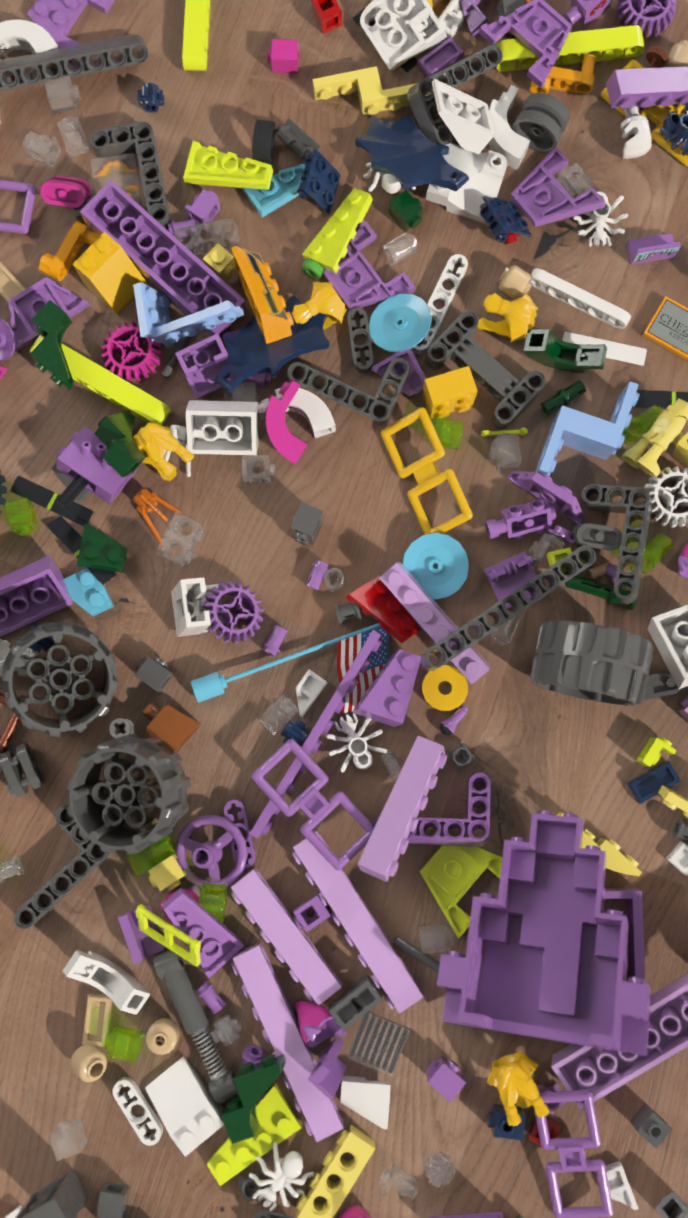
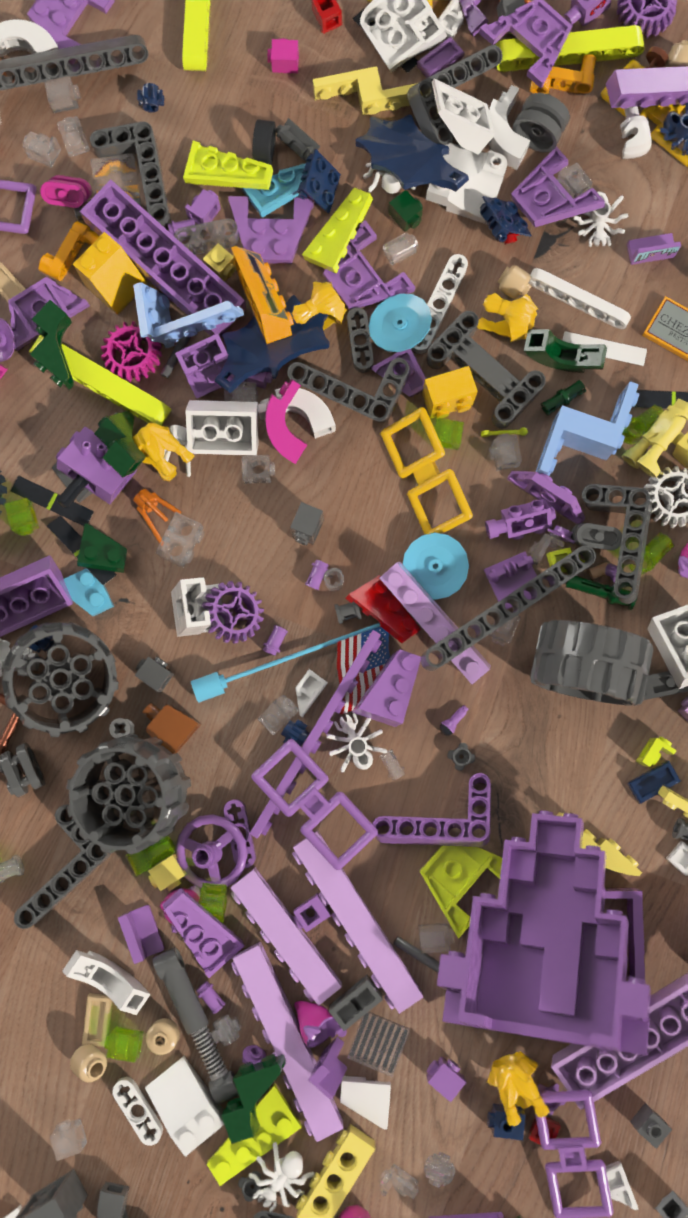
(167, 940): neon yellow window -> none
(271, 238): none -> medium lavender wing
(312, 269): bright green tile -> none
(402, 809): lavender brick -> none
(458, 684): yellow tile -> none

